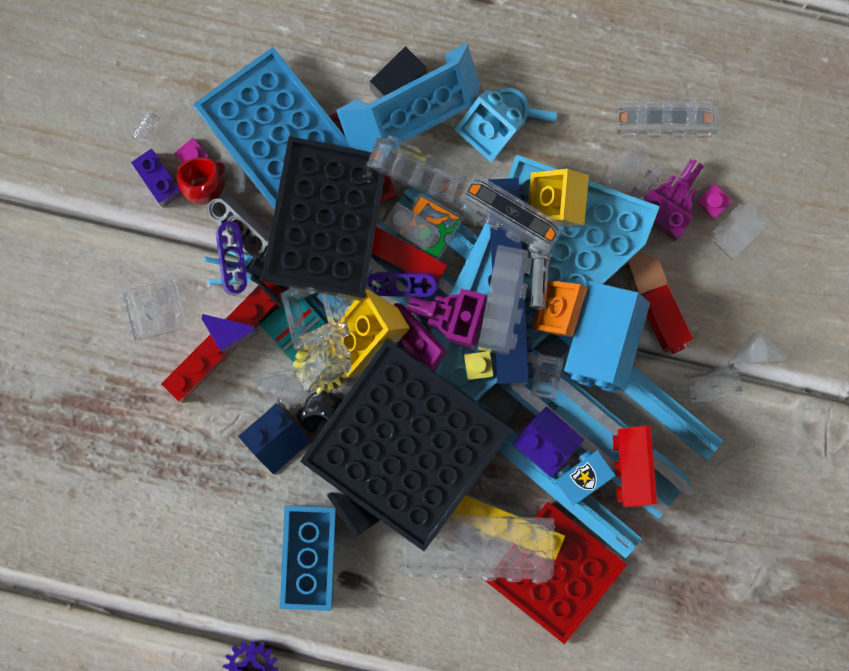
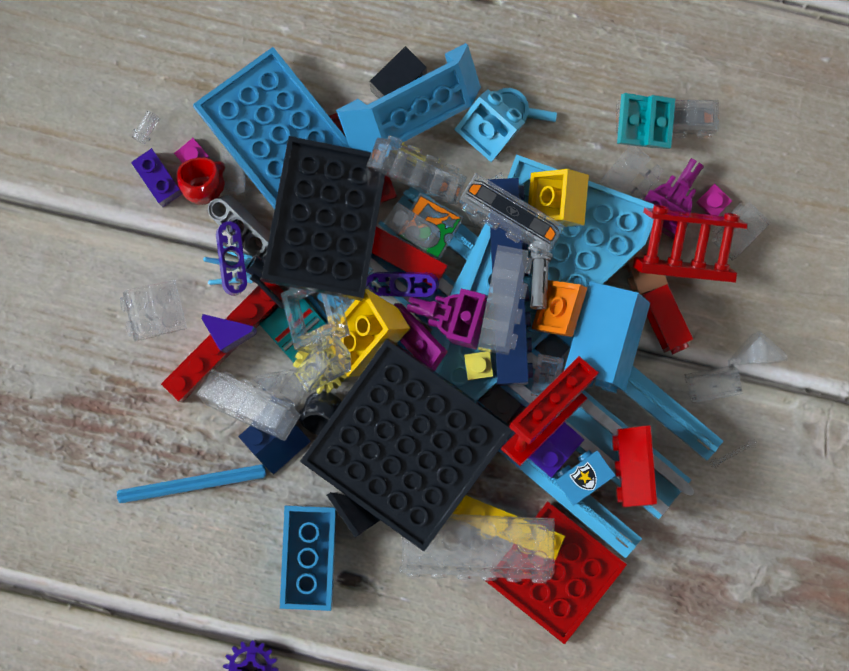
(191, 483): none -> dark azure axle
(249, 404): none -> clear brick
(549, 410): none -> red fence
(646, 121): none -> teal slope
(697, 268): none -> red fence

